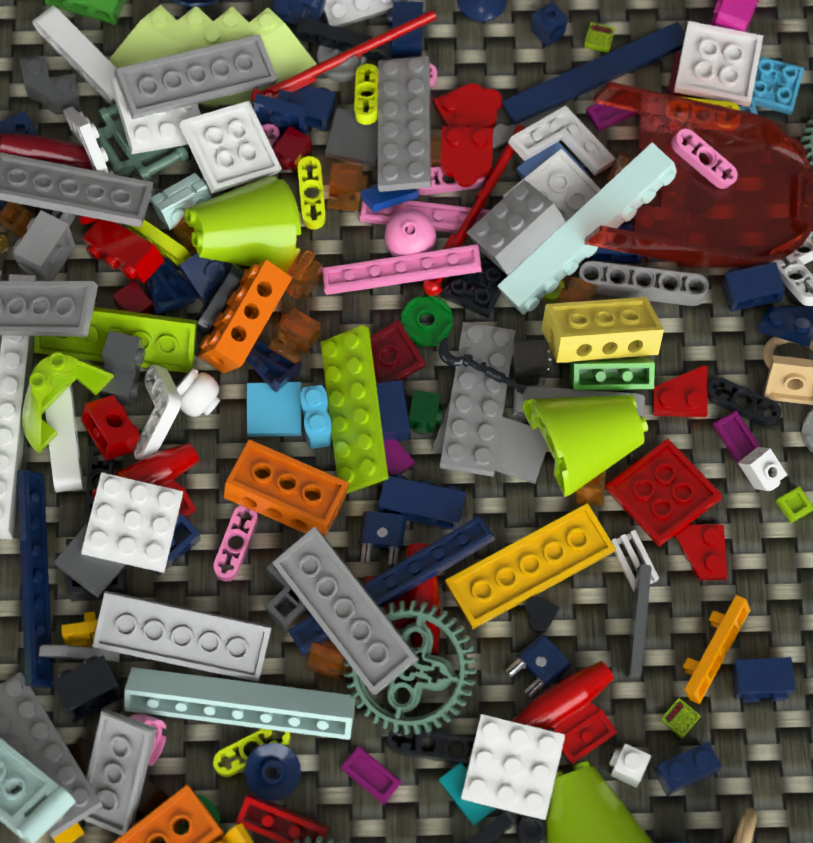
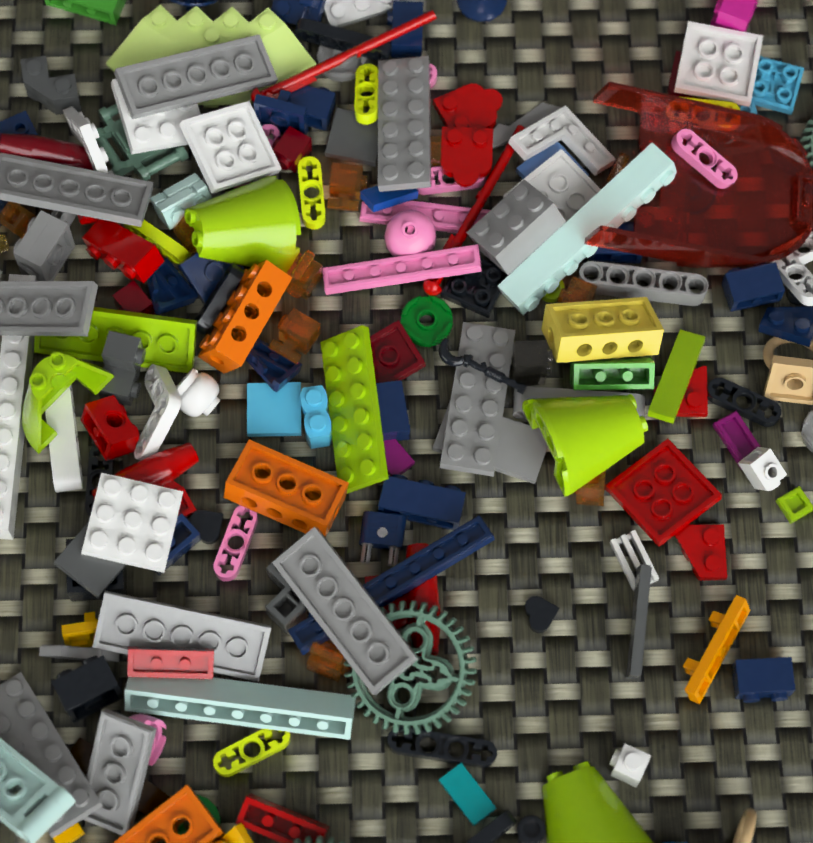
(34, 578): dark blue tile -> none
(77, 51): white beam -> none
(170, 662): none -> plate
(208, 525): none -> black tile
(286, 771): dark blue dish -> none
(370, 775): magenta tile -> none
(425, 412): dark green brick -> none
(513, 767): white plate -> none
(529, 566): yellow plate -> none
(542, 661): dark blue piece -> none
(549, 23): dark blue brick -> none
(570, 713): red plate -> none
(594, 73): dark blue tile -> none
(599, 37): lime tile -> none
(607, 116): magenta tile -> none
(676, 376): none -> lime tile
(680, 718): tile -> none
(687, 768): dark blue brick -> none

